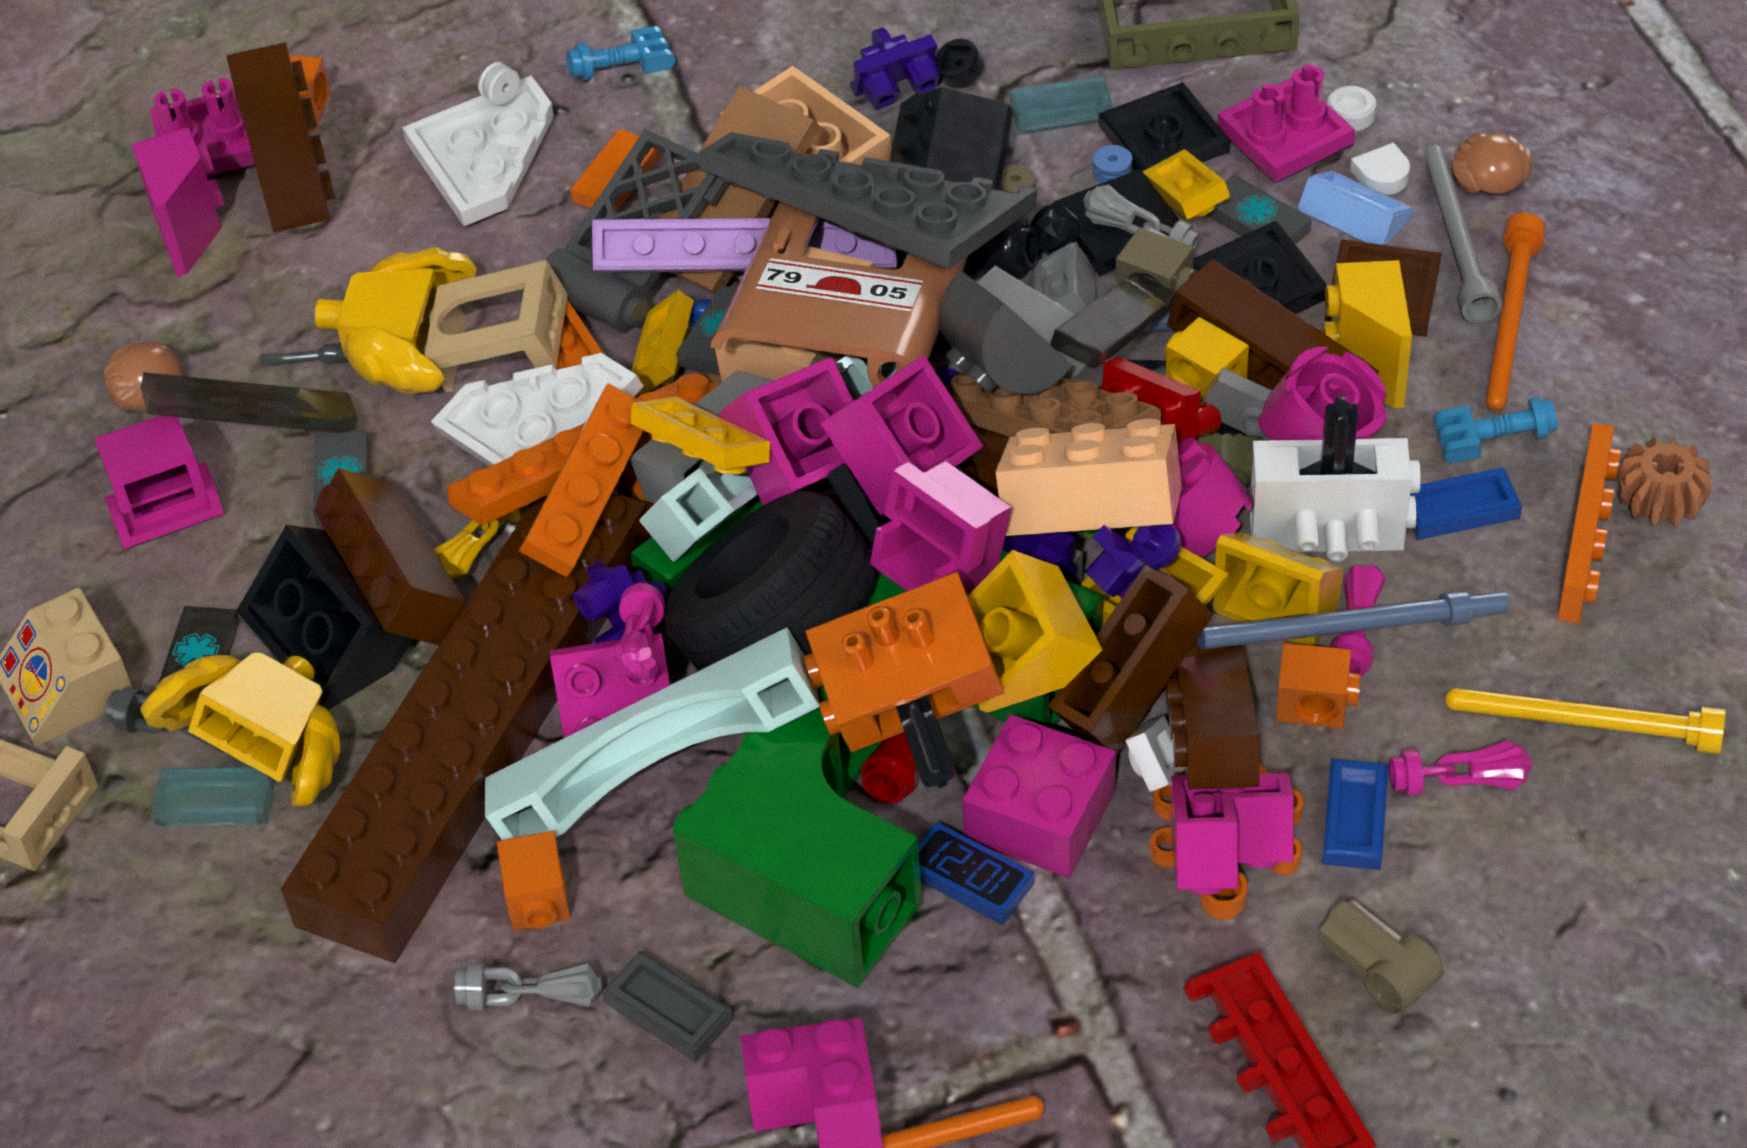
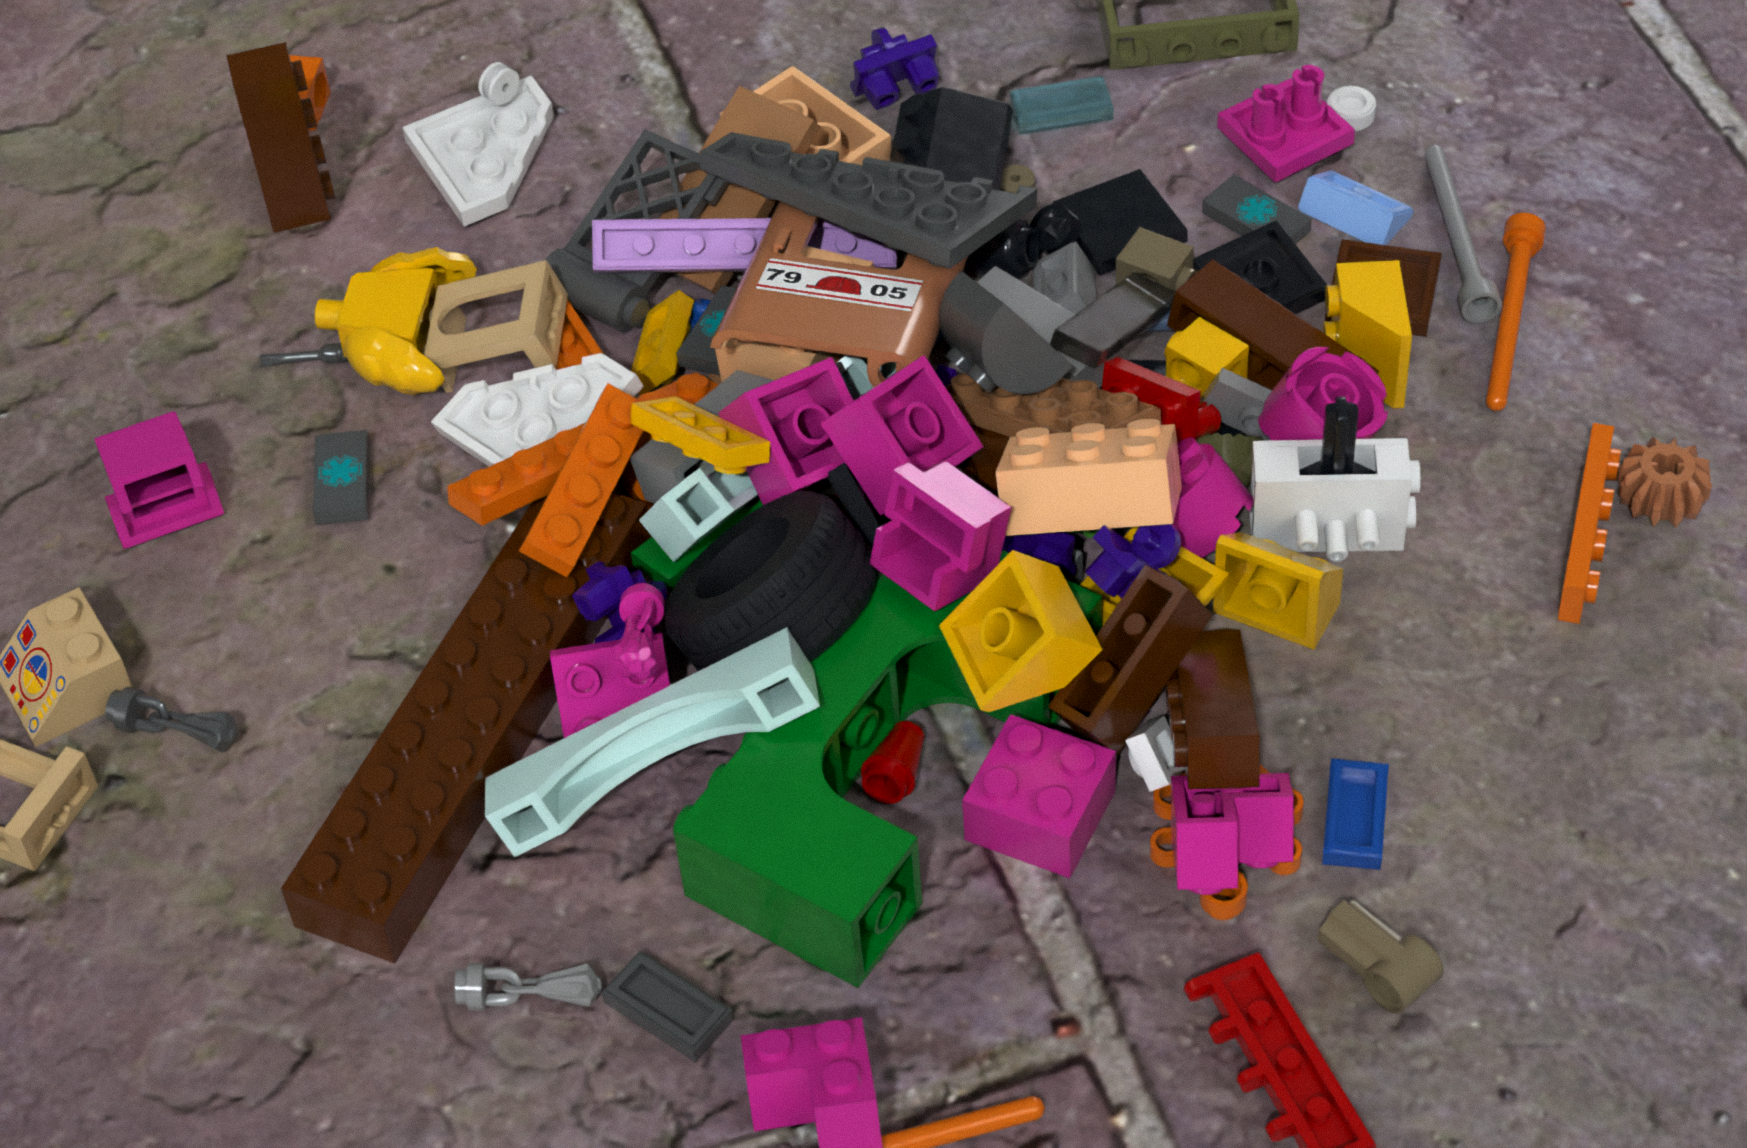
(127, 367): nougat hair -> none
(180, 194): dark pink slope -> none
(200, 634): clear smoke tile -> none
(211, 120): dark pink plate -> none
(212, 797): clear light blue tile -> none
(247, 403): clear smoke tile -> none
(256, 714): yellow torso -> none
(314, 610): black slope -> none
(389, 557): reddish brown brick -> none
(461, 550): yellow piece -> none
(533, 880): orange brick -> none
(604, 166): orange tile -> none
(646, 47): dark azure hinge -> none
(902, 670): orange piece -> none
(959, 63): black tile -> none
(972, 873): tile -> none
(1111, 163): medium blue piece -> none
(1111, 209): light grey piece -> none
(1163, 126): black tile -> none
(1187, 184): yellow plate -> none
(1316, 685): orange brick -> none
(1361, 591): dark pink piece -> none
(1382, 169): white tile -> none
(1449, 608): sand blue bar -> none
(1462, 434): dark azure hinge -> none
(1465, 503): blue tile -> none
(1491, 163): nougat hair -> none
(1498, 766): dark pink piece -> none
(1698, 728): yellow piece -> none

